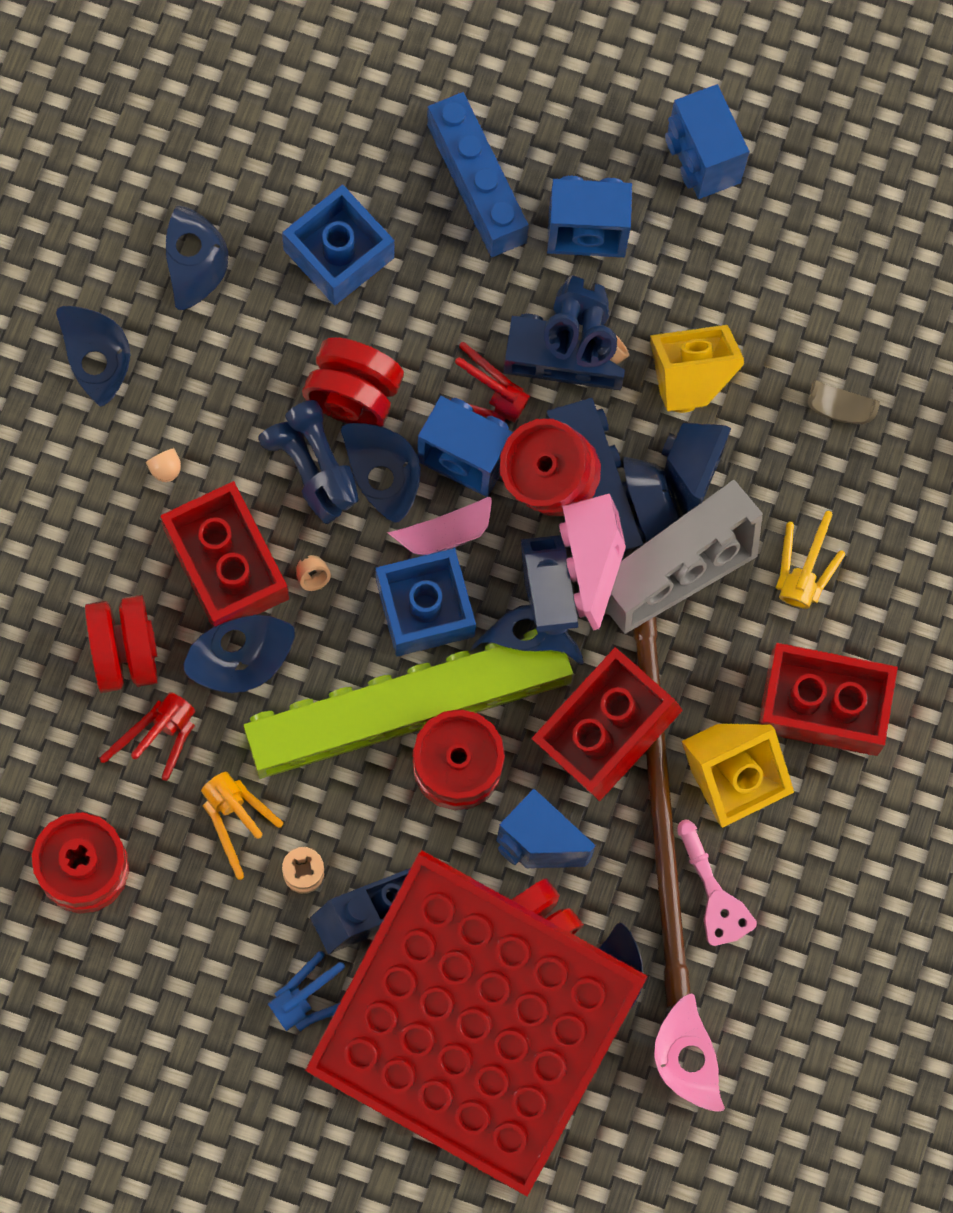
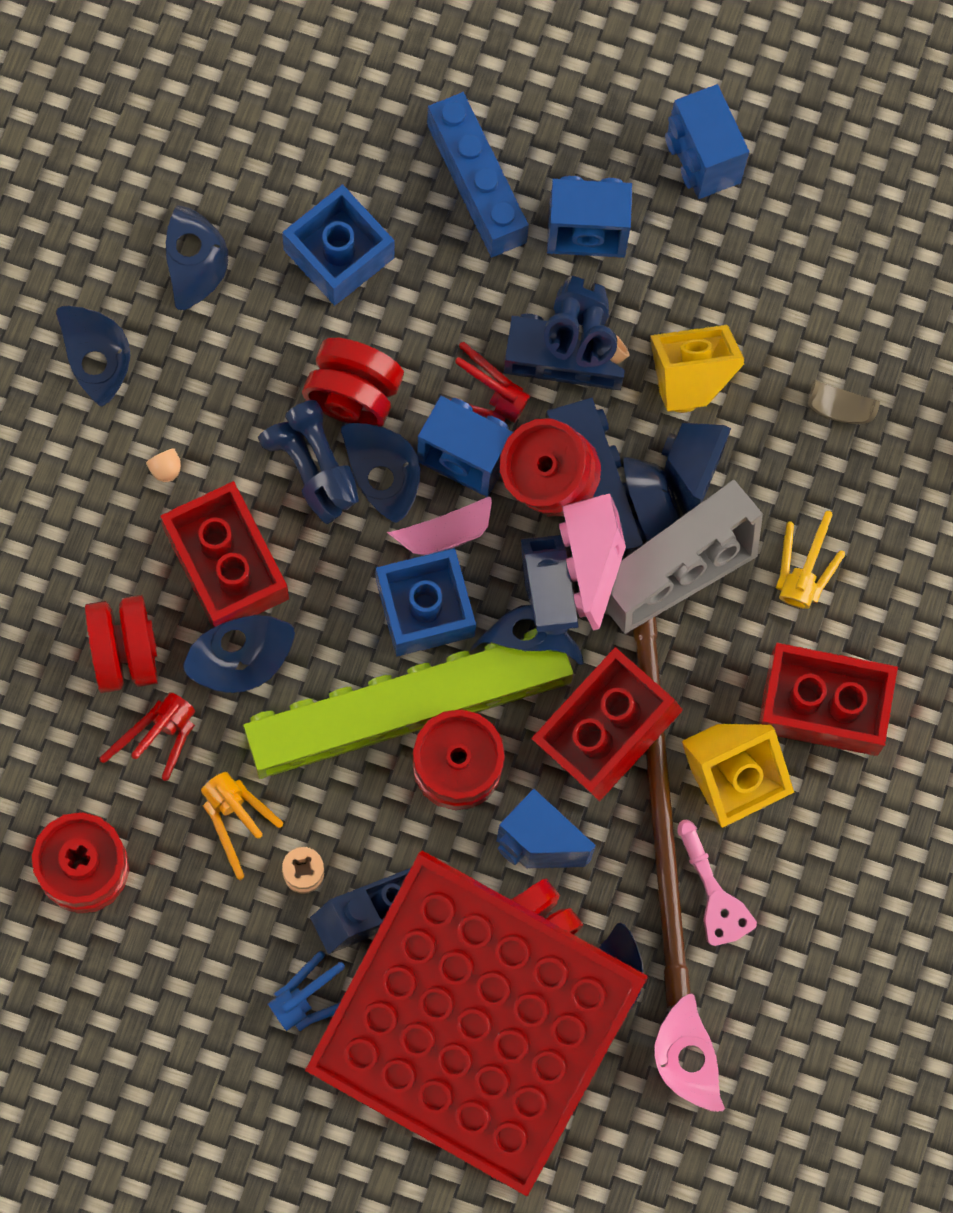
(316, 581): light nougat hinge -> none

